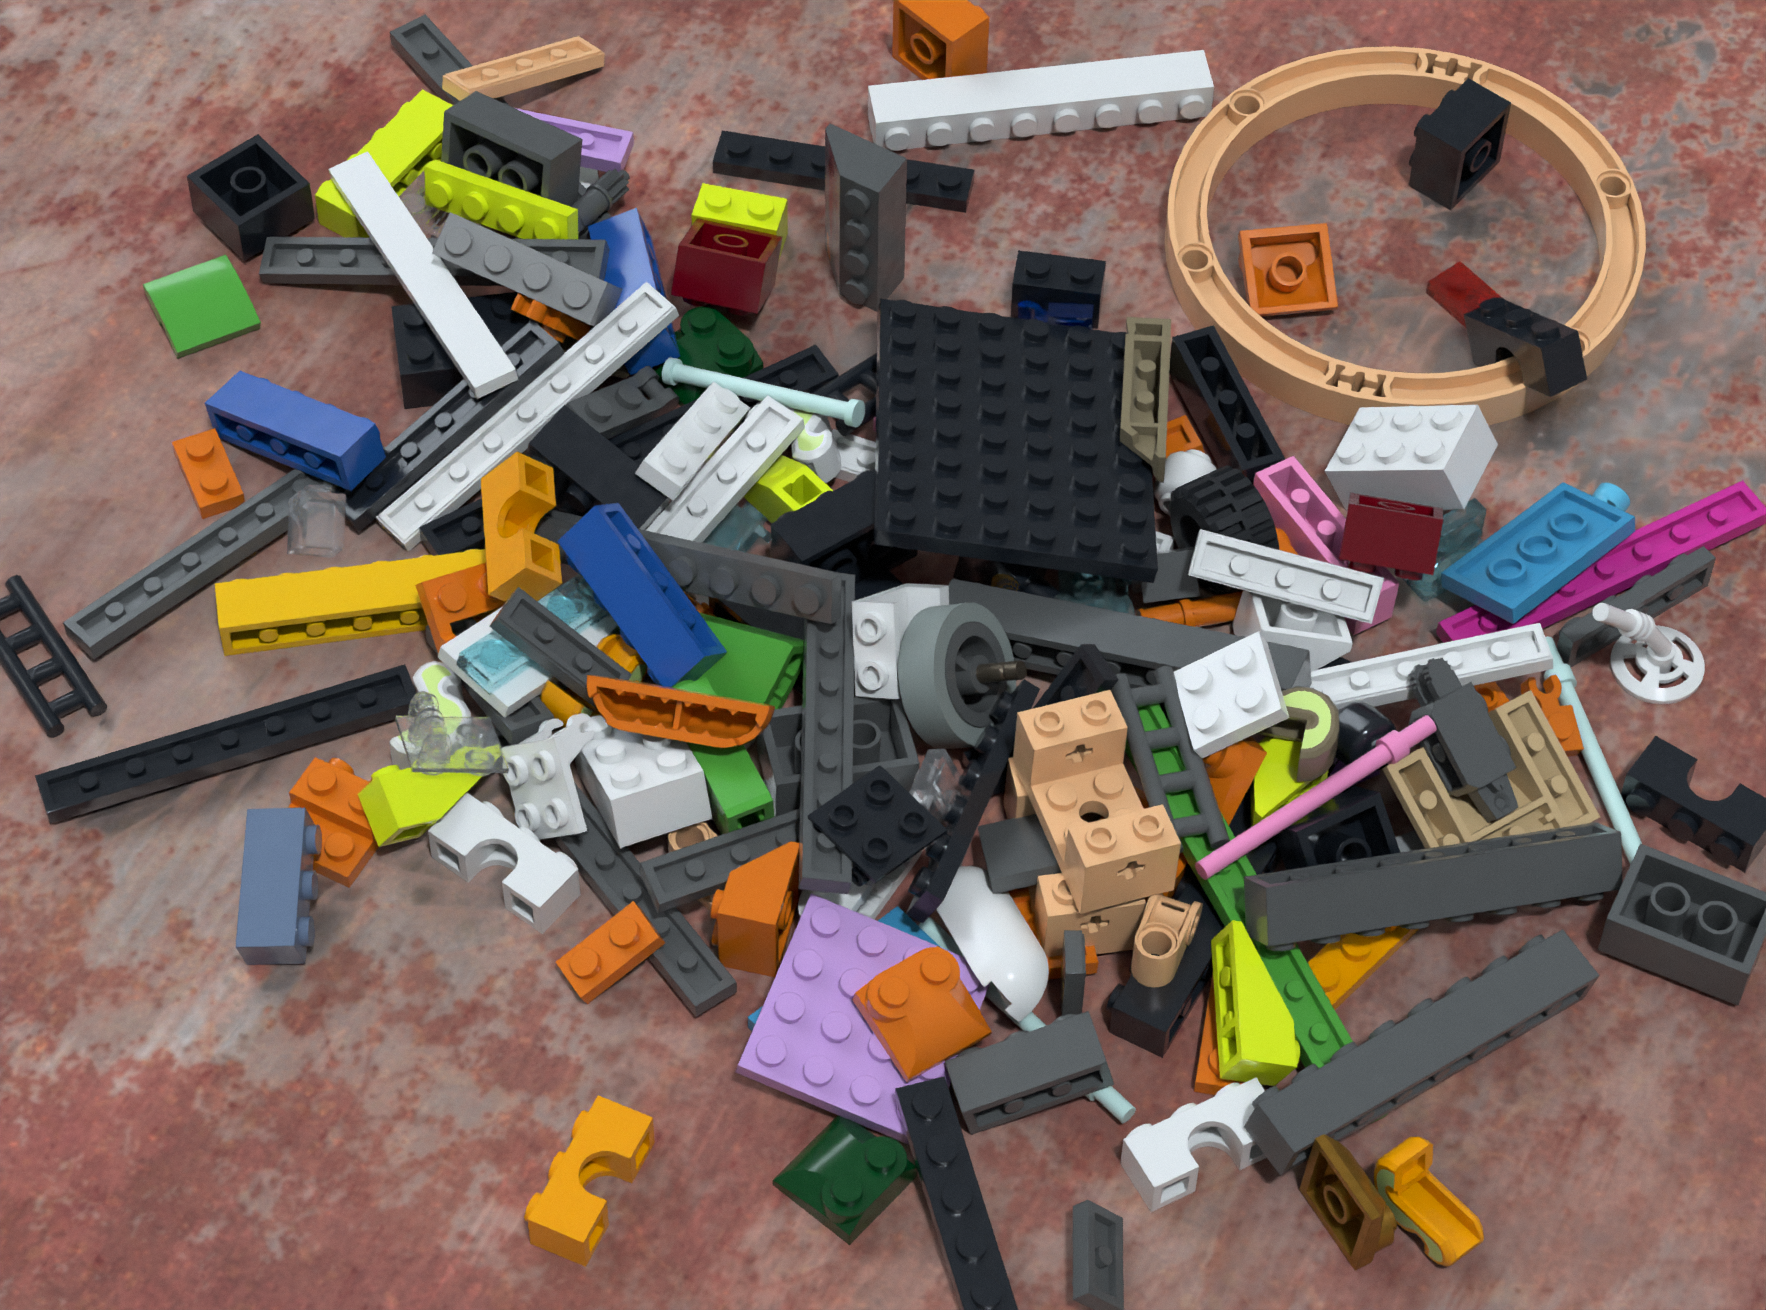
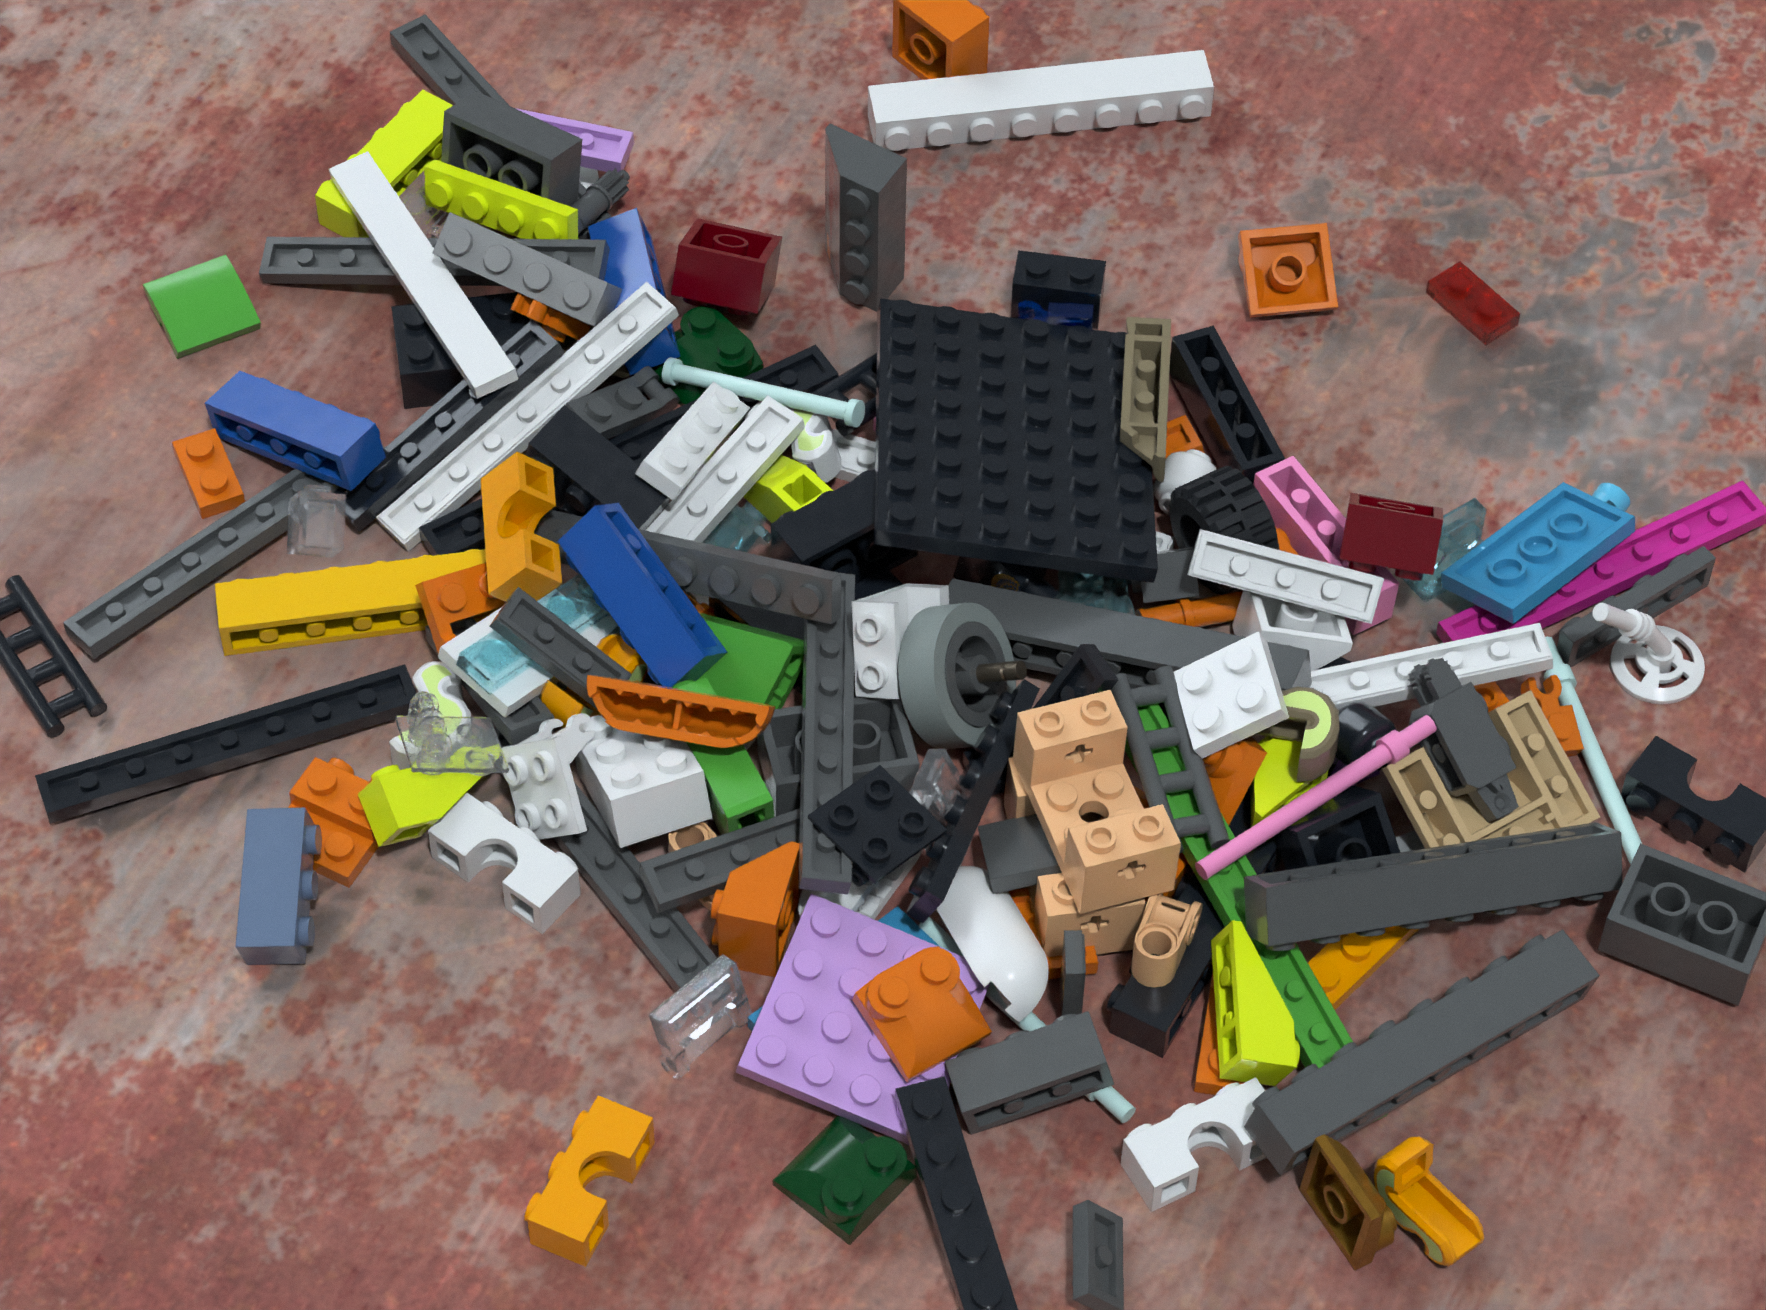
(250, 196): black brick -> none
(525, 69): light nougat tile -> none
(610, 952): orange plate -> none
(700, 1015): none -> clear plate
(743, 210): neon yellow brick -> none
(804, 167): black plate -> none
(1403, 77): light nougat piece -> none
(1413, 455): white brick -> none
(1458, 143): black brick -> none
(1544, 348): black arch -> none

